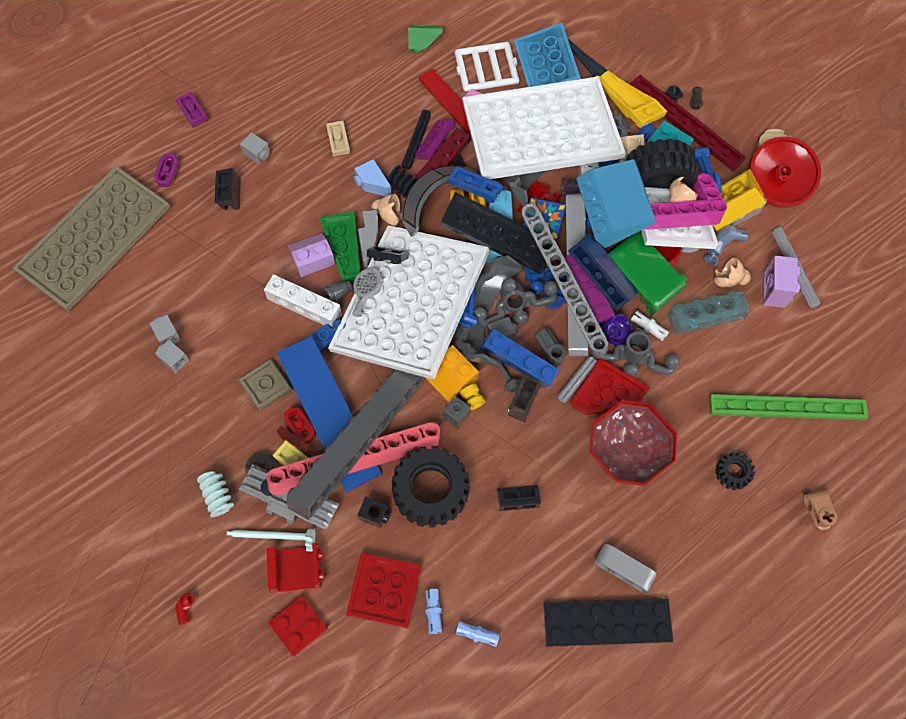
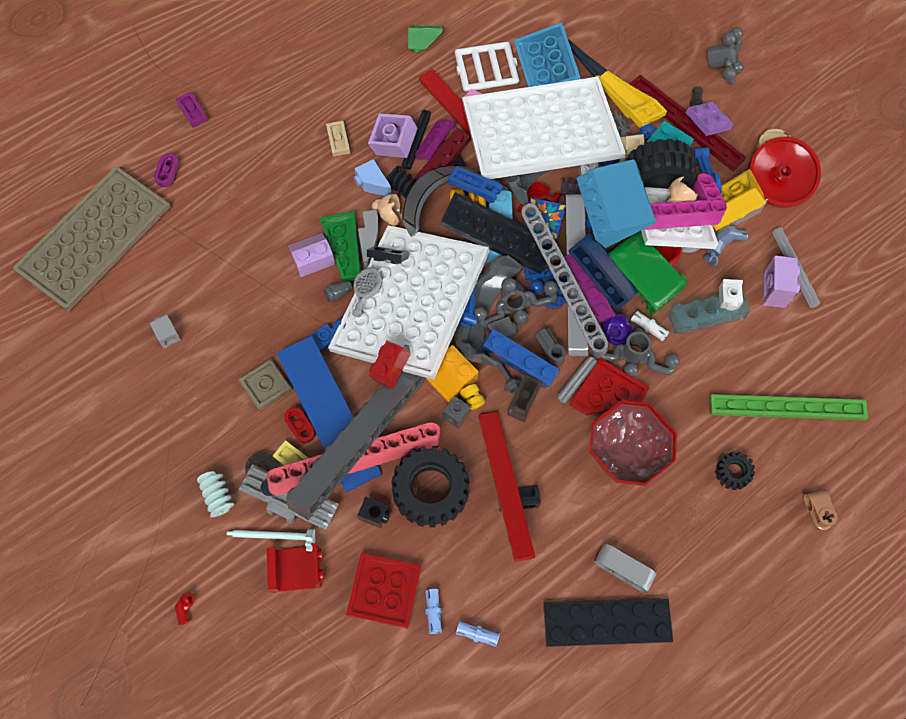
(171, 356): light grey brick -> none
(227, 189): black hinge -> none
(255, 148): light grey brick -> none
(284, 434): clear red tile -> none
(297, 626): red plate -> none
(302, 301): white brick -> none
(389, 364): none -> red brick
(392, 135): none -> lavender brick
(506, 487): none -> red tile
(674, 90): black plate -> none
(709, 118): none -> medium lavender plate
(727, 55): none -> dark grey wheel
(730, 294): none -> white brick
(732, 274): light nougat piece -> none

